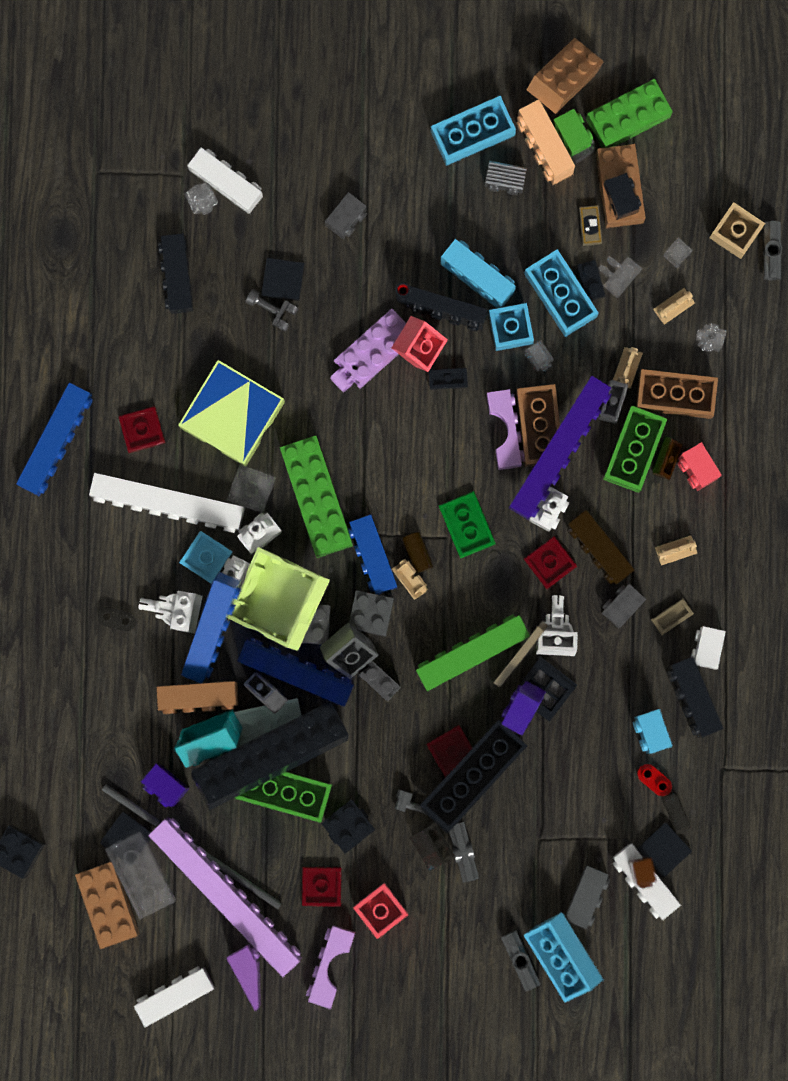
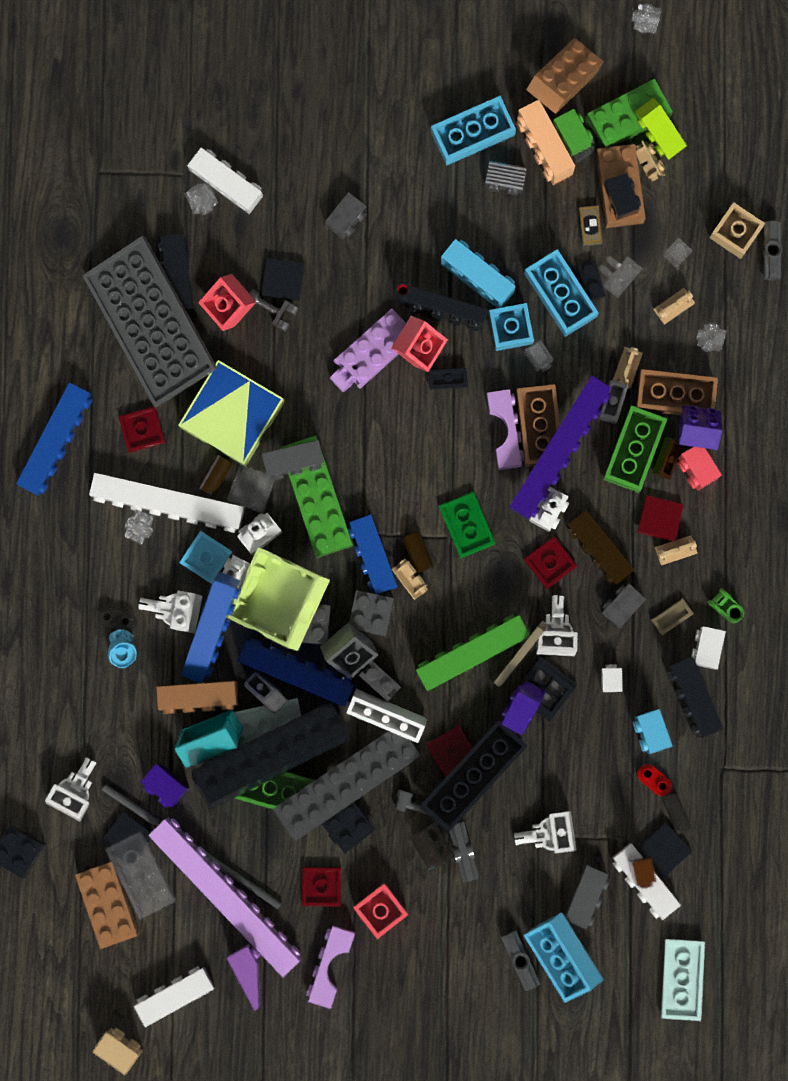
(70, 795): none -> white brick
(118, 1050): none -> tan brick
(121, 650): none -> medium azure hair
(139, 527): none -> clear brick
(149, 321): none -> dark grey plate
(214, 475): none -> dark brown brick
(227, 302): none -> coral brick
(293, 460): none -> dark grey brick
(345, 784): none -> dark grey plate
(387, 715): none -> white brick
(555, 833): none -> white brick
(611, 679): none -> white brick
(646, 18): none -> clear brick
(654, 166): none -> tan hinge
(660, 129): none -> lime brick
(660, 518): none -> dark red tile
(682, 979): none -> light aqua plate
(700, 427): none -> dark purple brick
(726, 605): none -> bright green piece

